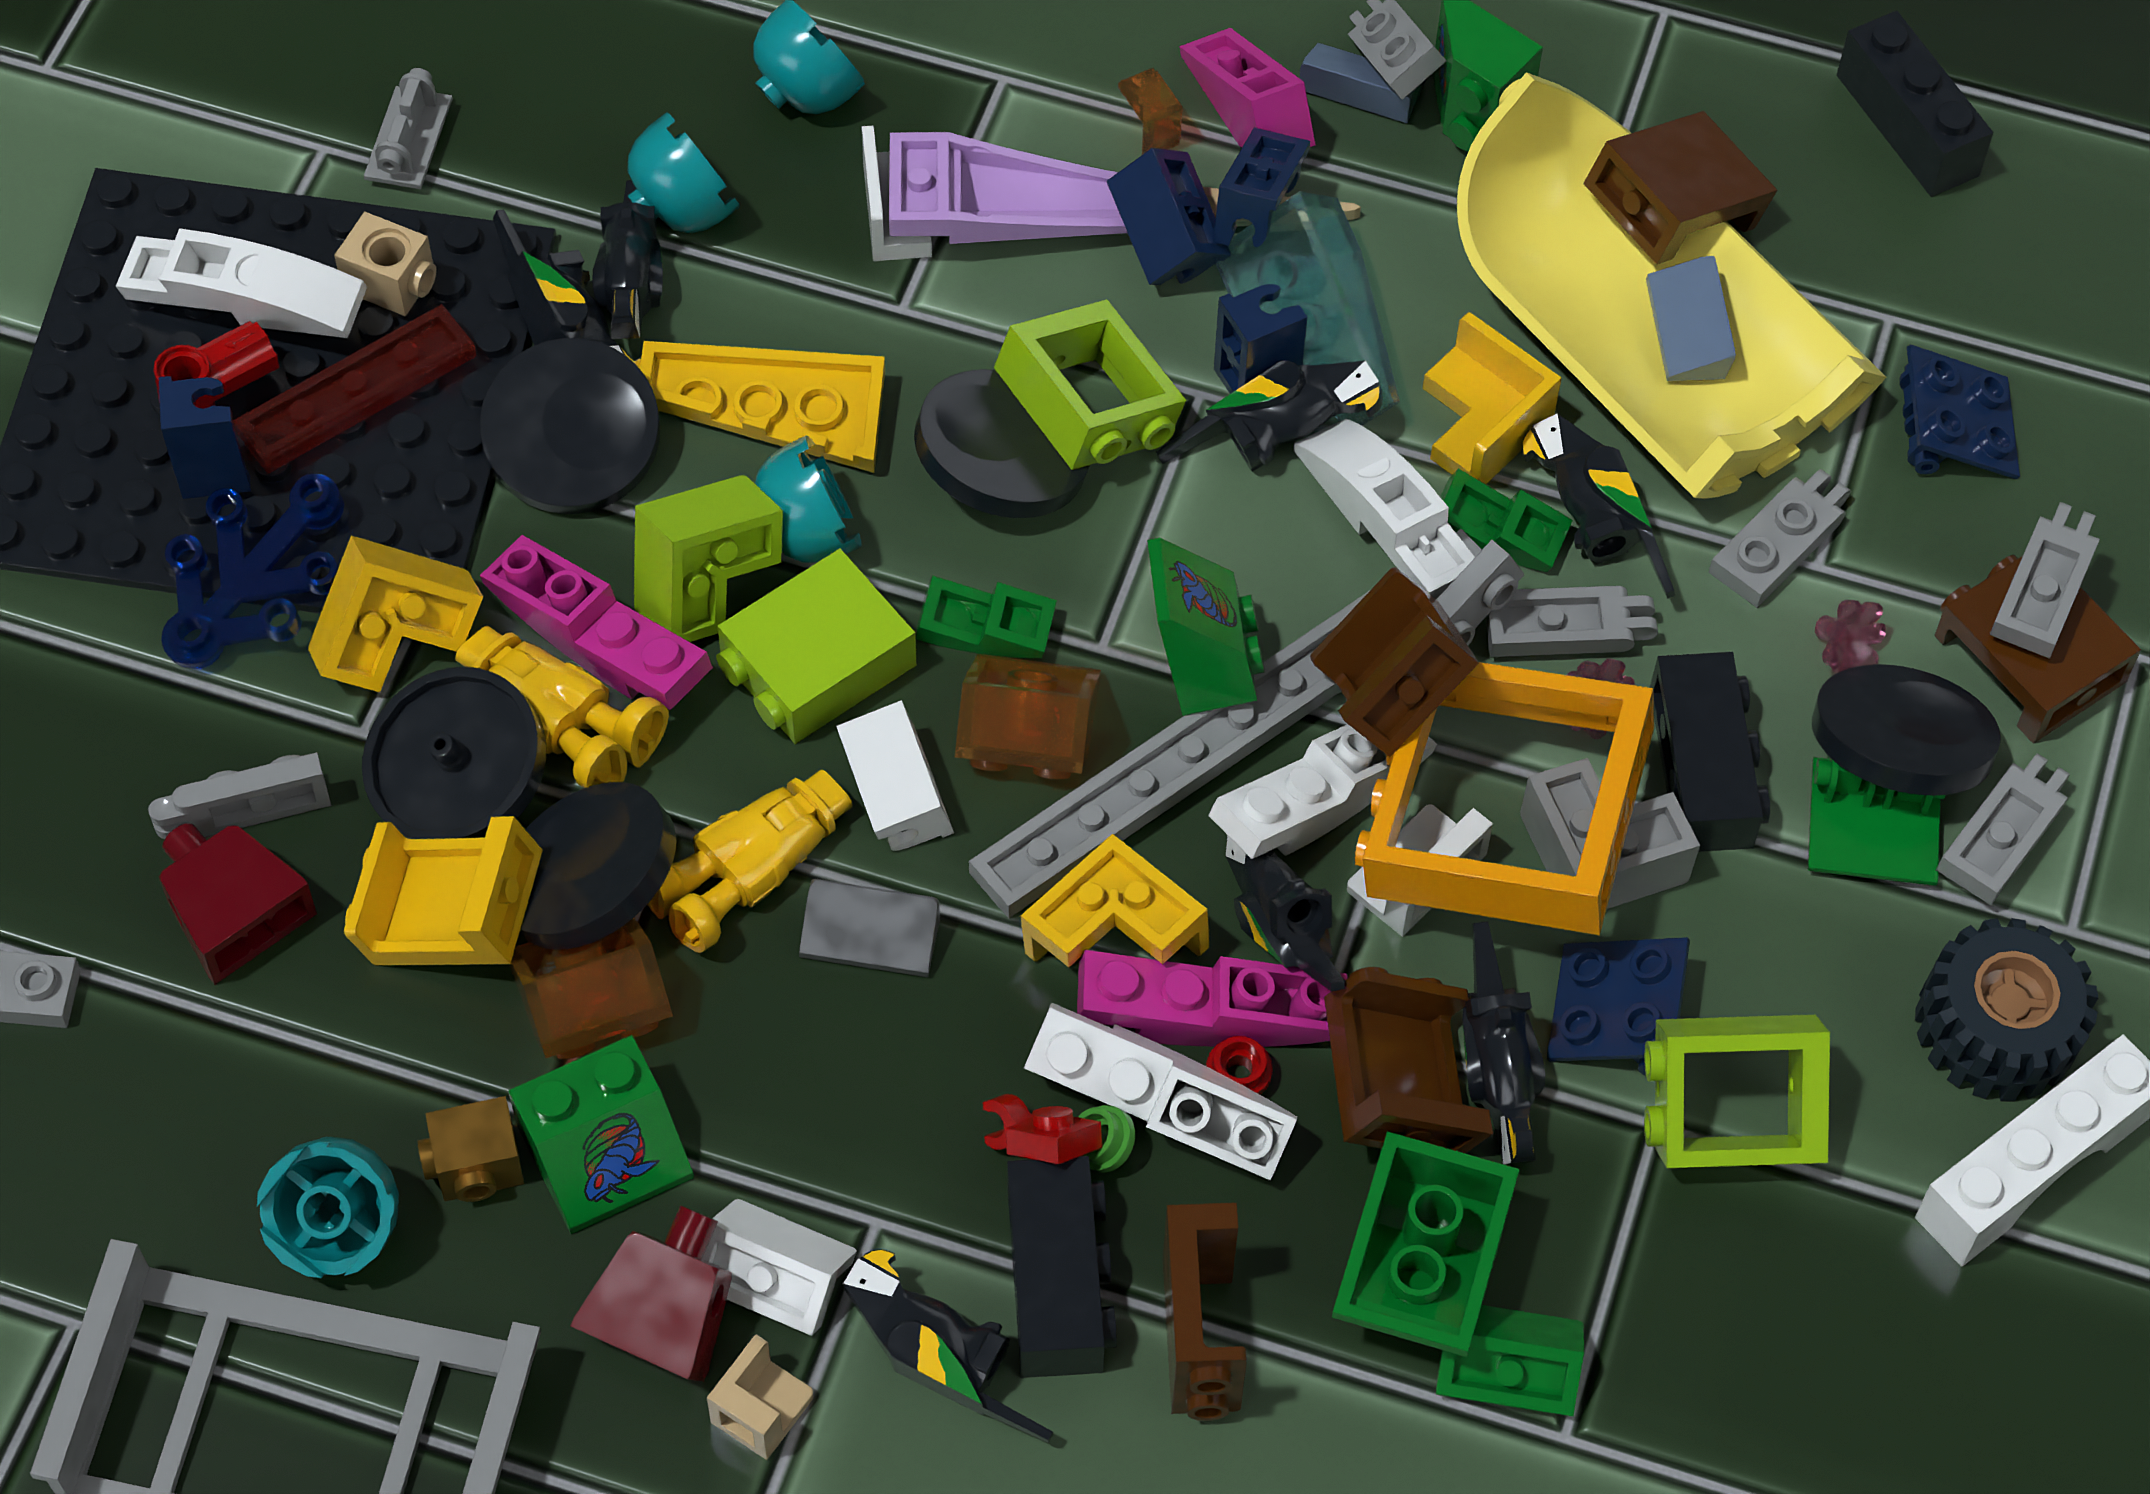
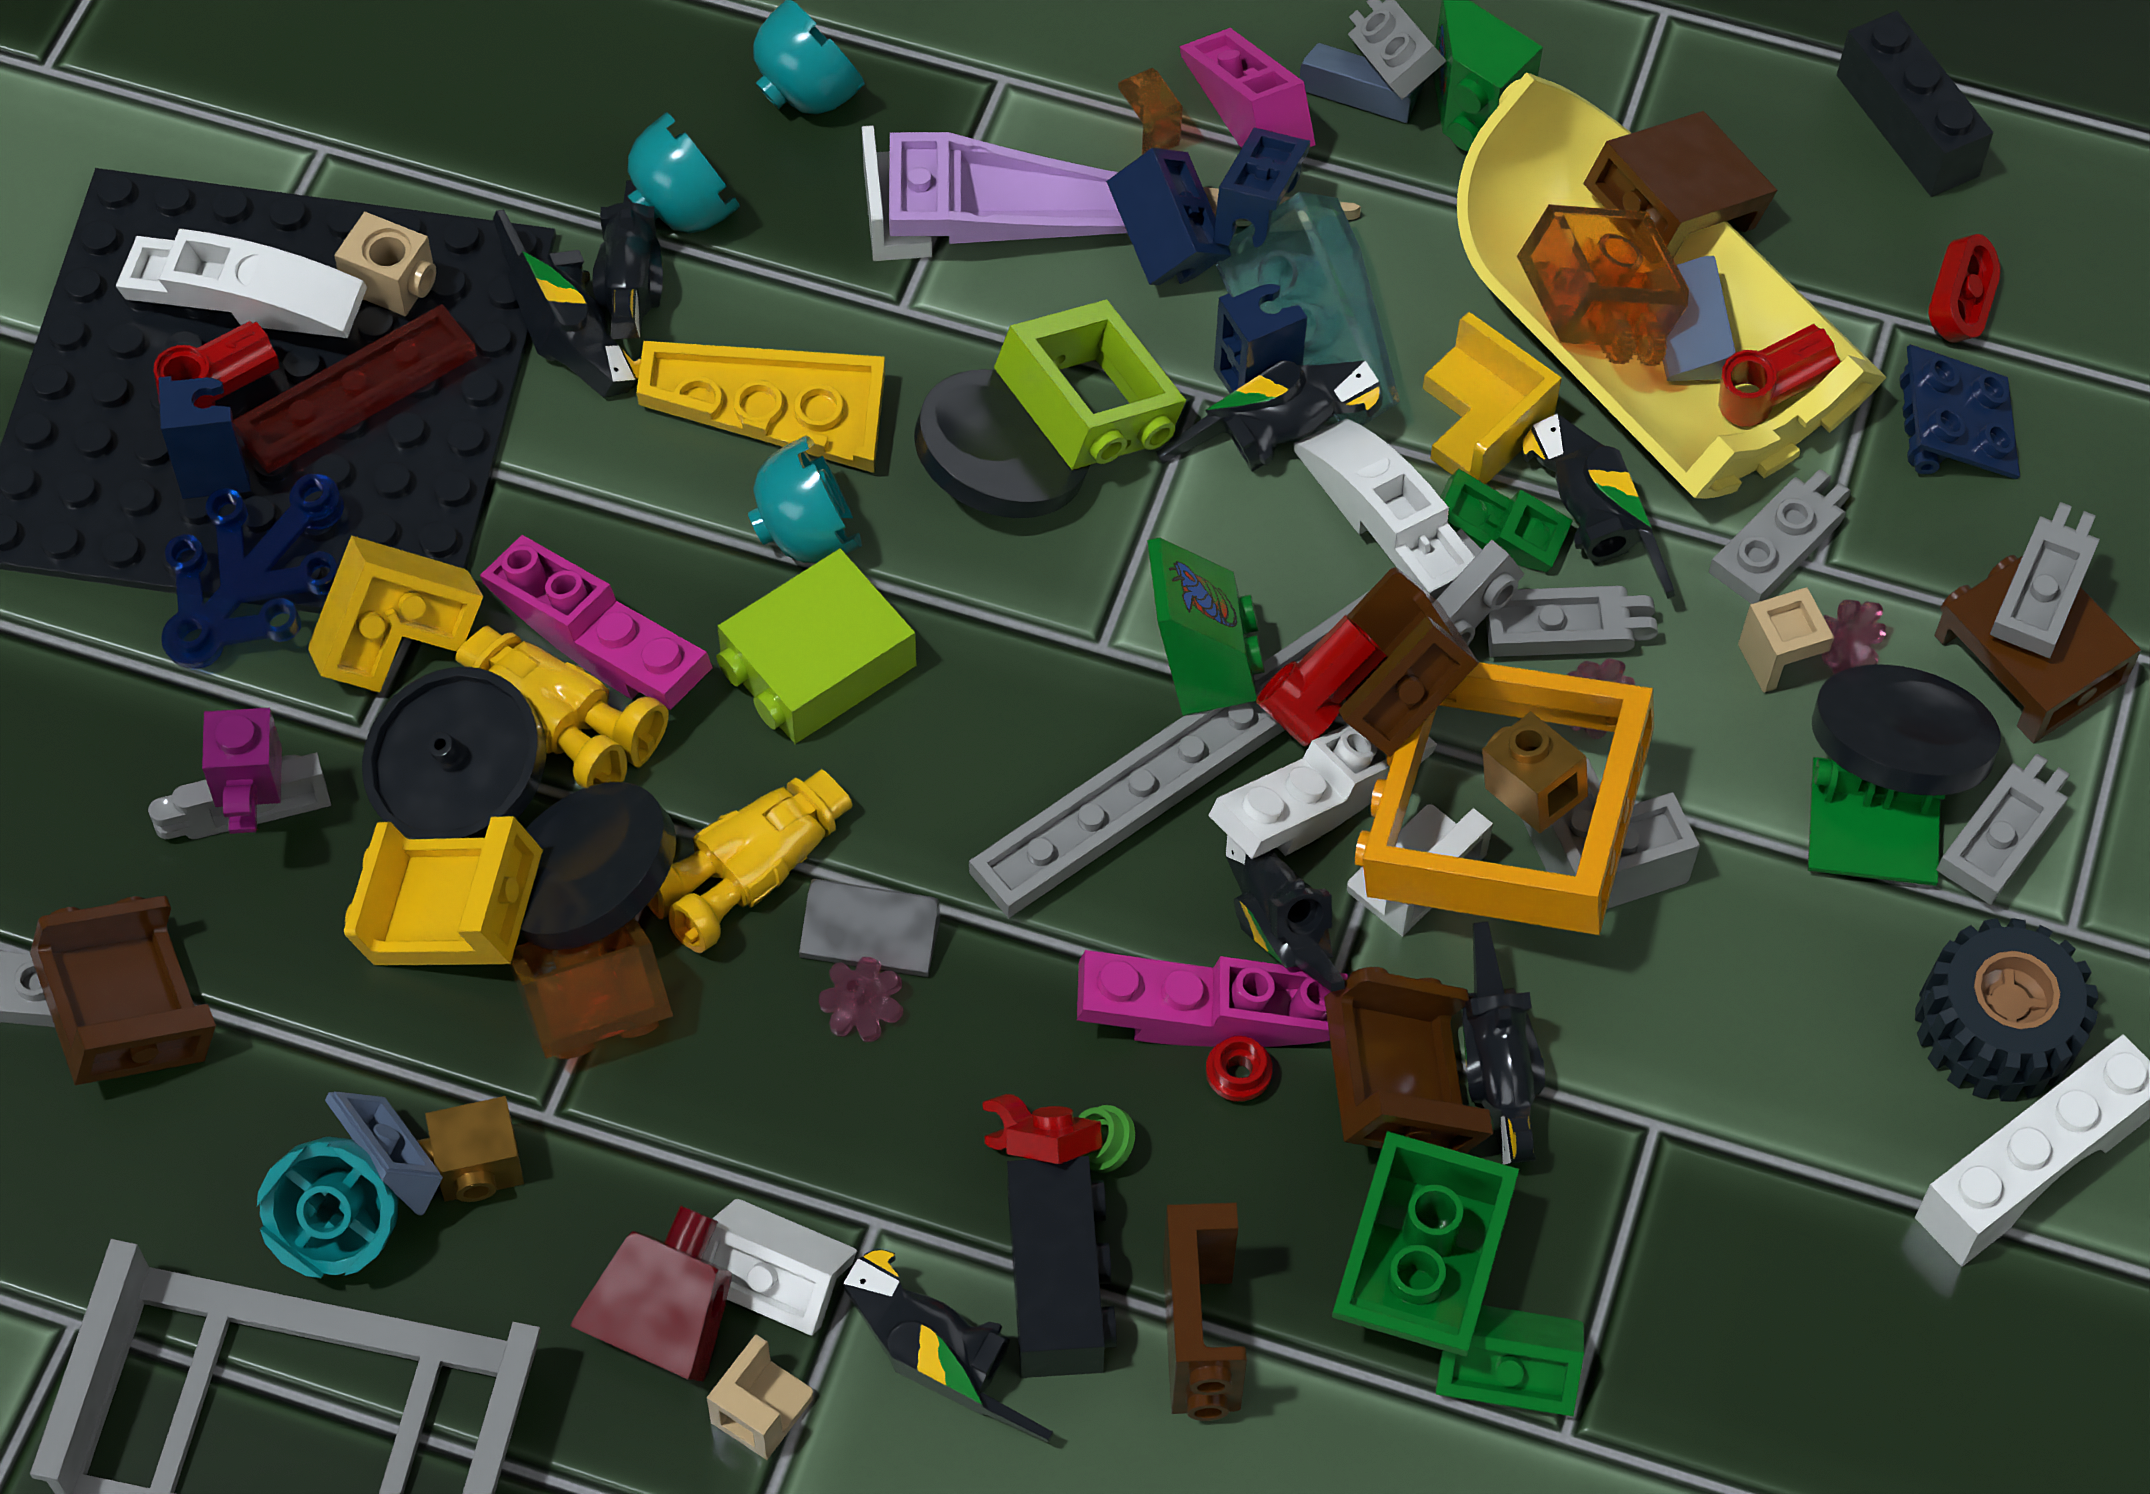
(118, 990): none -> reddish brown panel
(231, 896): dark red torso -> none
(242, 763): none -> magenta brick
(390, 1144): none -> sand blue slope
(409, 132): light grey hinge -> none
(570, 425): black piece -> none
(600, 1134): green slope -> none
(695, 544): lime panel -> none
(861, 998): none -> clear pink plant
(894, 777): white hinge -> none
(978, 622): green slope -> none
(1027, 715): clear orange slope -> none
(1109, 891): yellow panel -> none
(1162, 1088): white slope -> none
(1309, 693): none -> red piece
(1535, 771): none -> pearl gold brick
(1605, 280): none -> clear orange hinge
(1614, 995): dark blue hinge -> none
(1708, 749): black brick -> none
(1777, 371): none -> red piece
(1782, 633): none -> tan panel
(1807, 1089): lime window -> none
(1965, 288): none -> red plate

